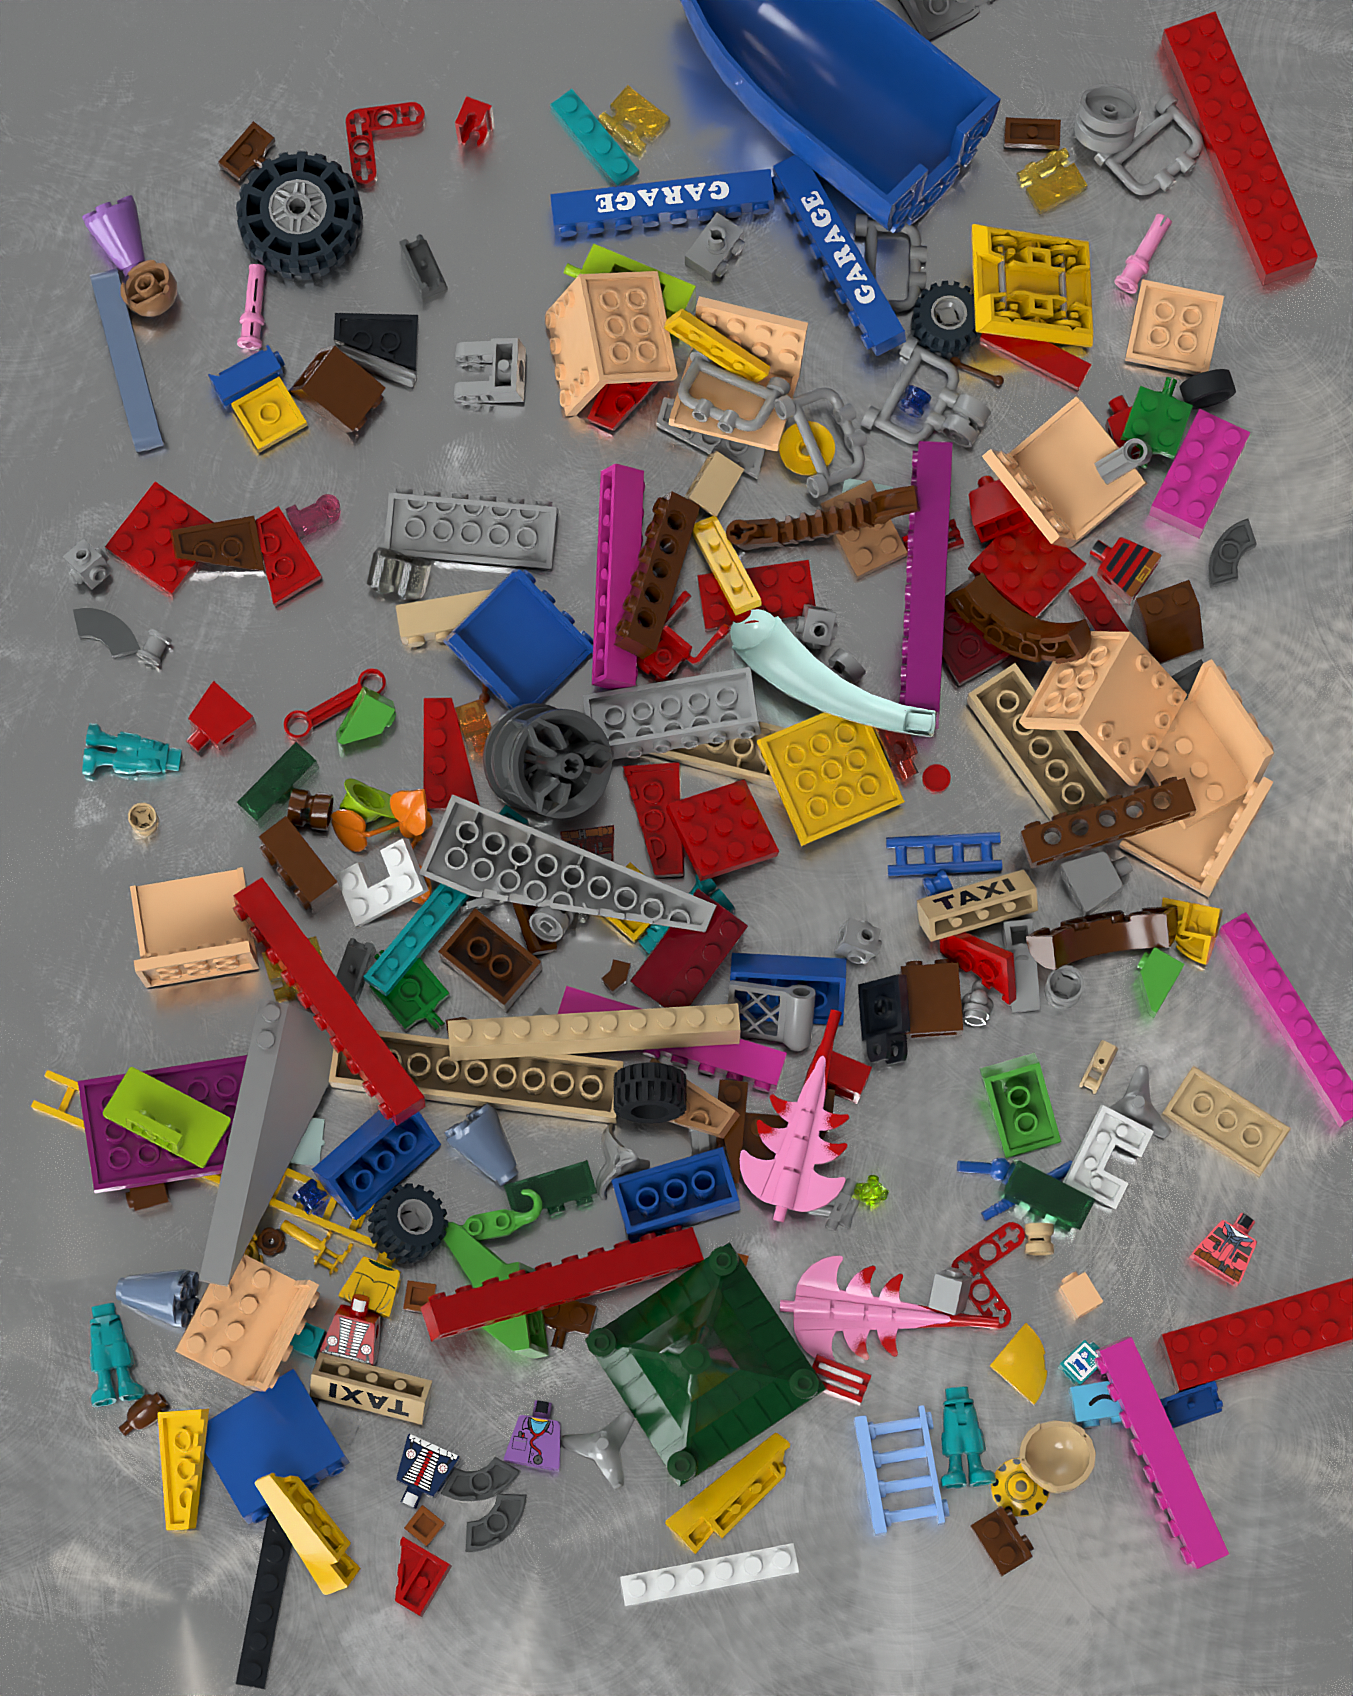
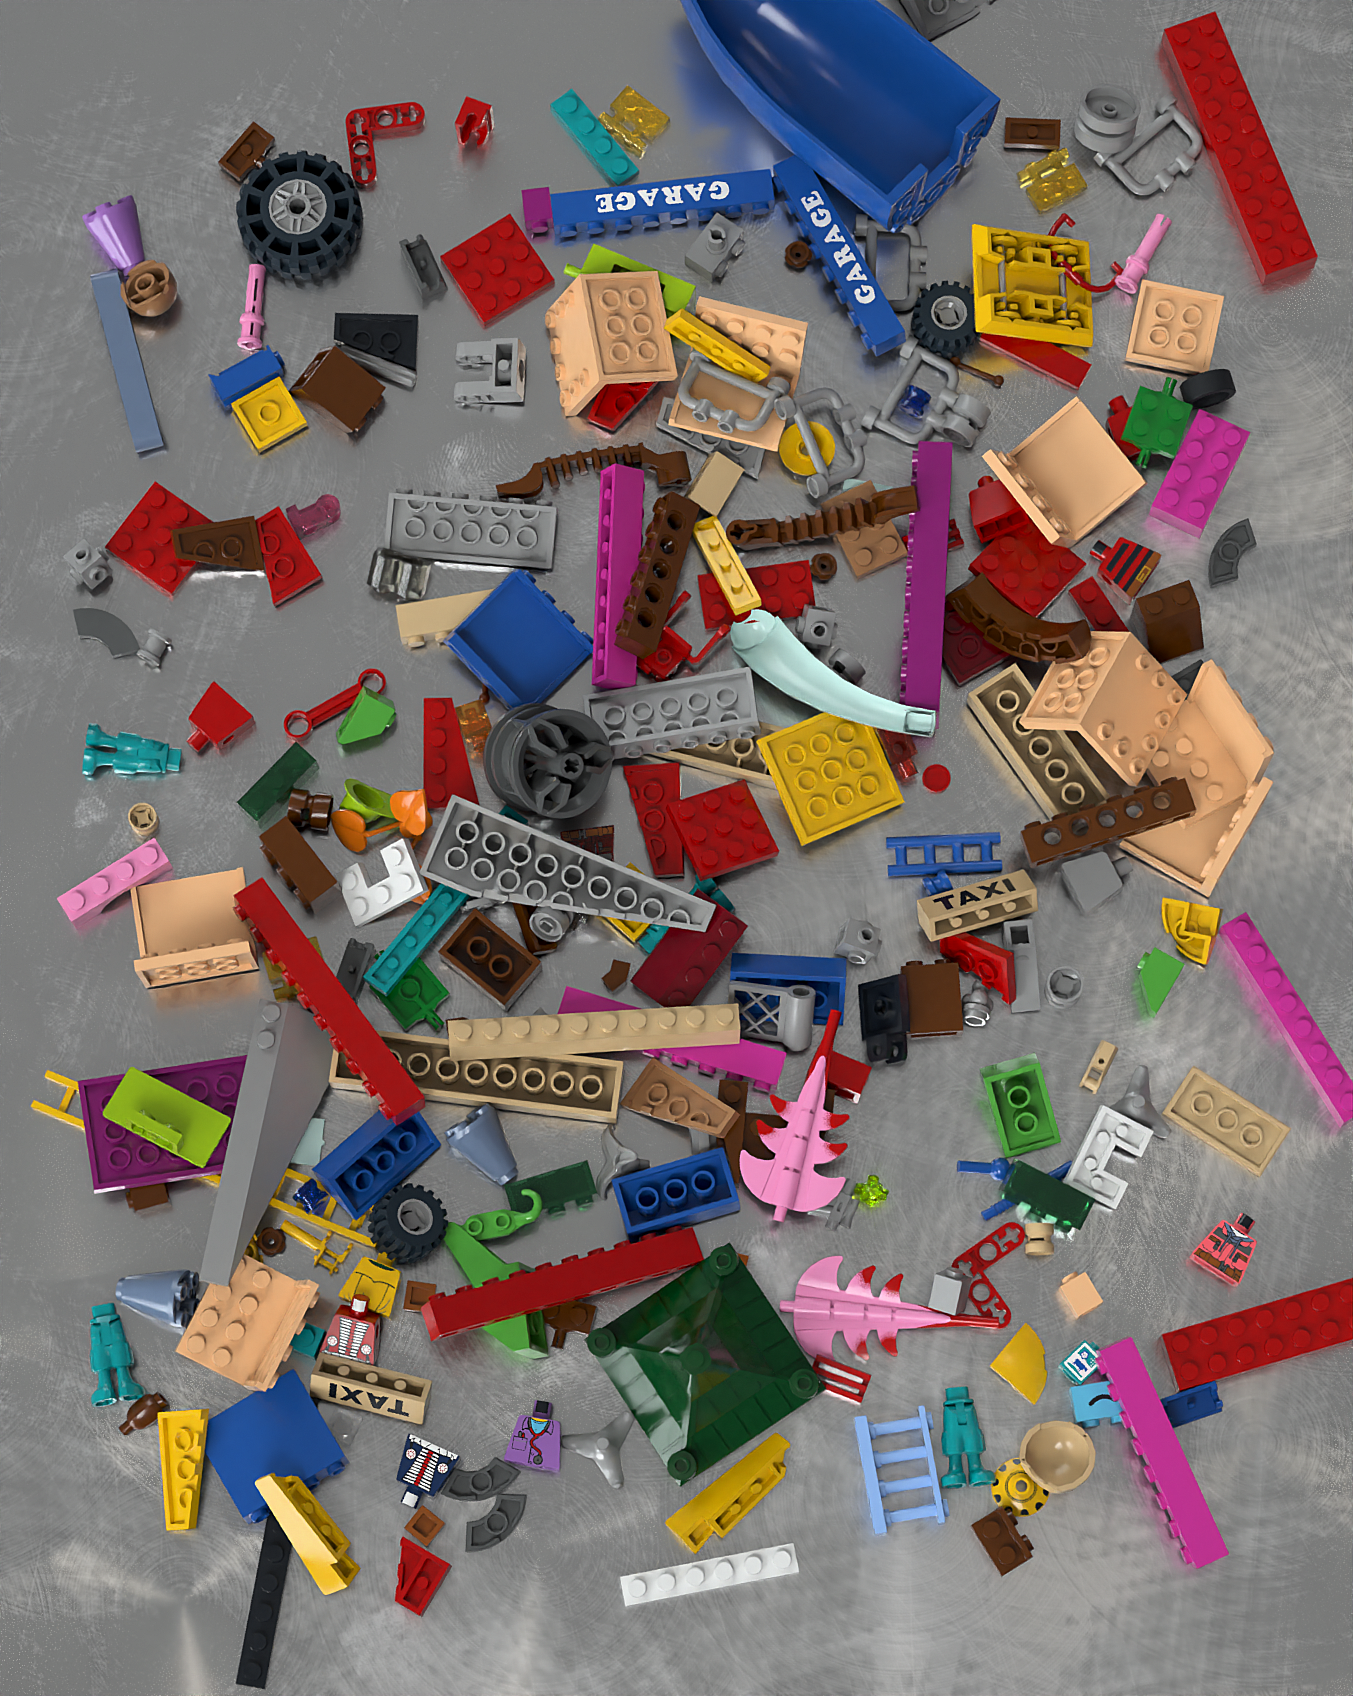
(133, 869): none -> bright pink arch
(497, 269): none -> red plate
(537, 209): none -> magenta brick
(649, 1093): black tyre -> none
(670, 468): none -> reddish brown piece
(798, 247): none -> reddish brown plate
(826, 559): none -> reddish brown plate
(1074, 276): none -> red piece
(1103, 934): reddish brown brick -> none
(1121, 461): light grey piece -> none

